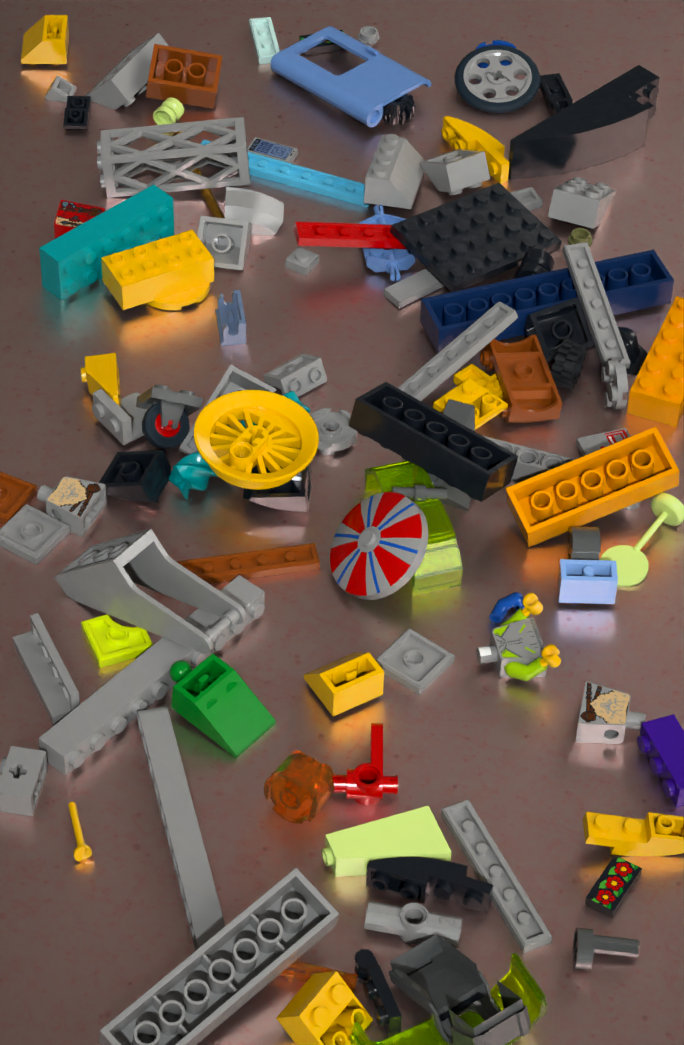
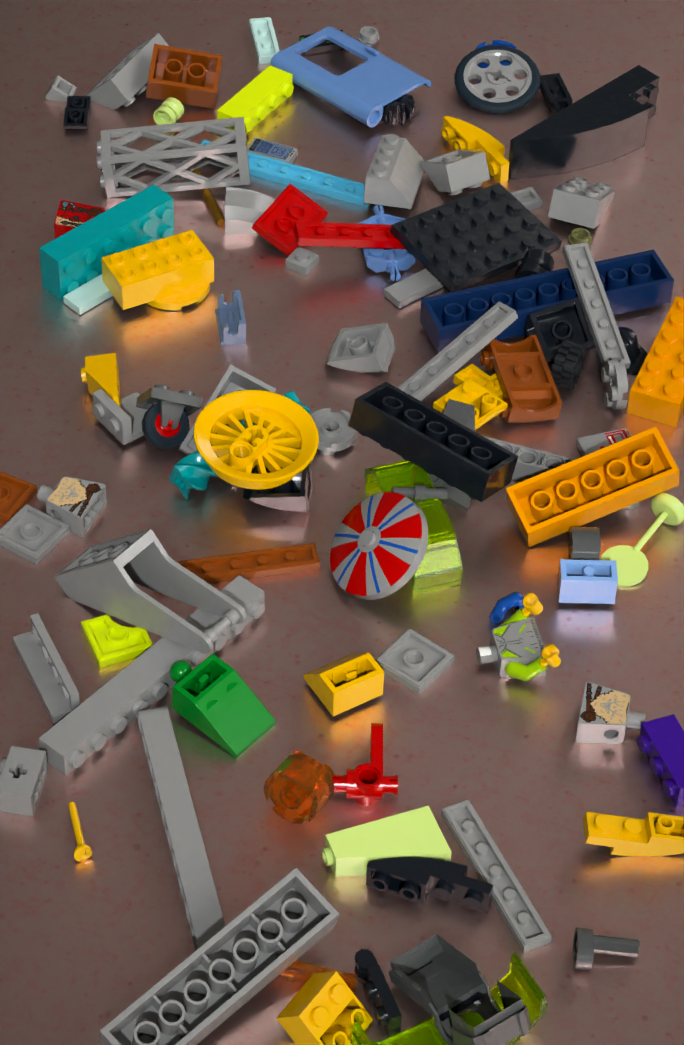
(46, 41): yellow slope -> none
(87, 295): none -> light aqua tile
(137, 475): black slope -> none
(226, 241): light grey slope -> none
(258, 97): none -> neon yellow brick
(279, 218): none -> red tile
(297, 375): light grey bracket -> none
(363, 349): none -> light grey slope
(399, 921): light grey piece -> none
(613, 886): tile -> none

